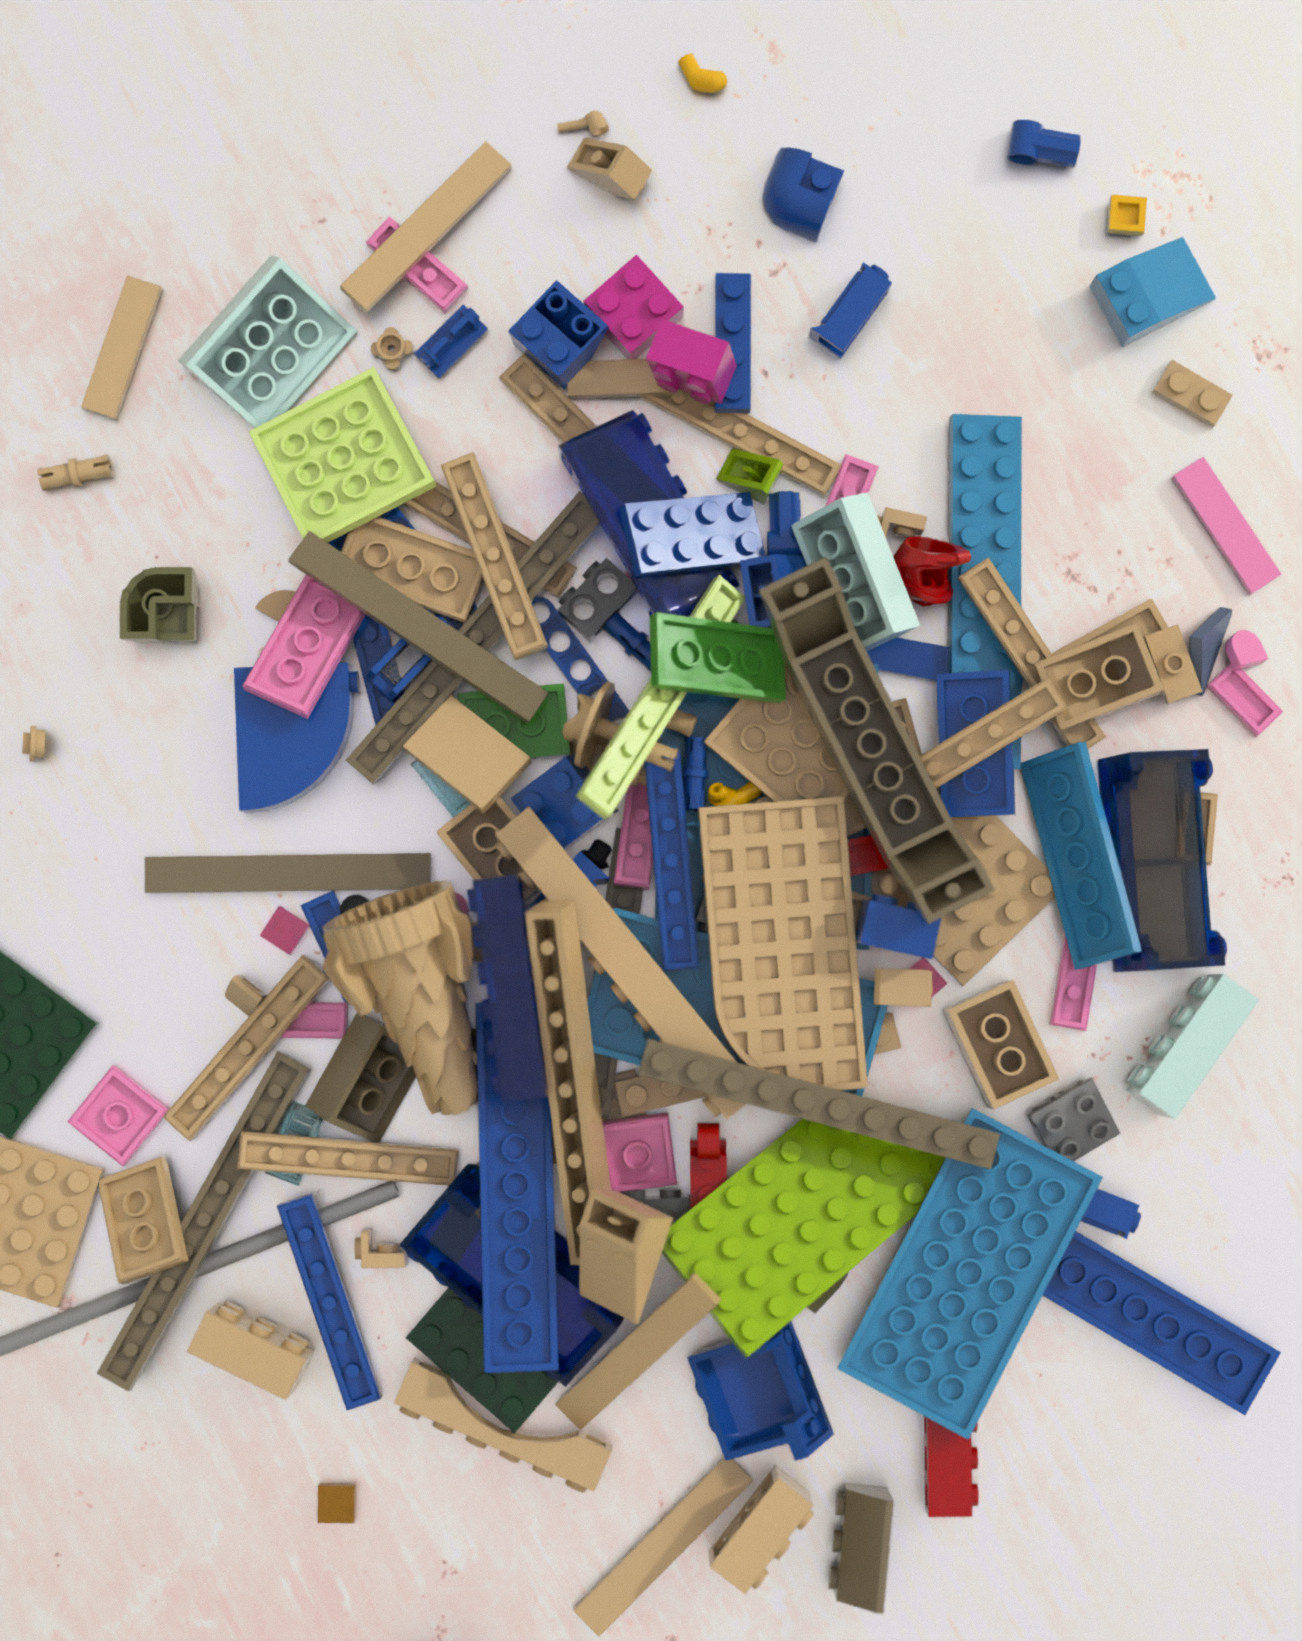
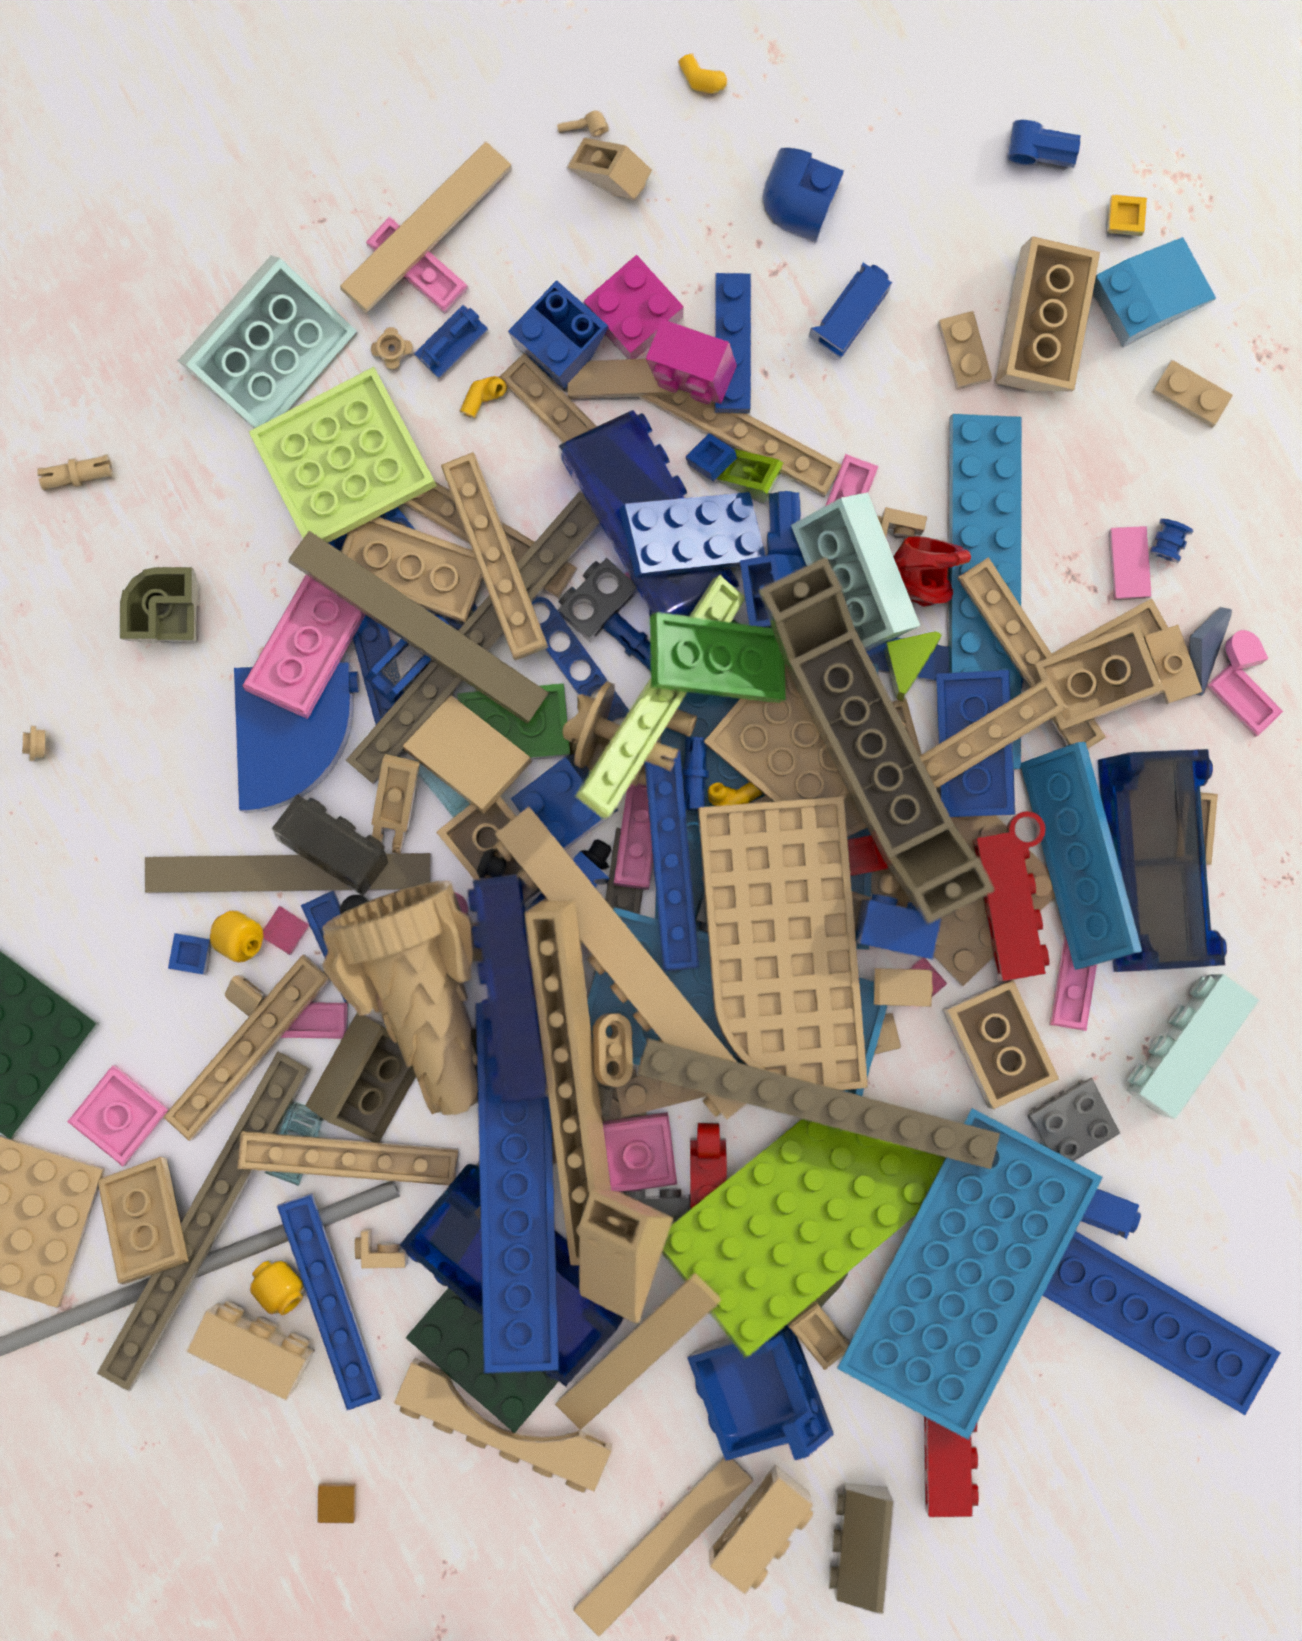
(121, 347): tan tile -> none
(189, 954): none -> blue plate
(236, 936): none -> yellow head
(275, 603): tan tile -> none
(276, 1287): none -> yellow head
(331, 844): none -> clear smoke brick
(395, 798): none -> tan hinge
(482, 391): none -> yellow arm
(491, 865): none -> black piece
(613, 1049): none -> tan plate
(710, 457): none -> blue plate
(819, 1335): none -> tan tile
(907, 658): none -> lime slope
(964, 350): none -> tan plate
(1010, 908): none -> red hinge
(1047, 316): none -> tan slope
(1130, 563): none -> bright pink tile
(1171, 540): none -> blue bush
(1226, 525): bright pink tile -> none

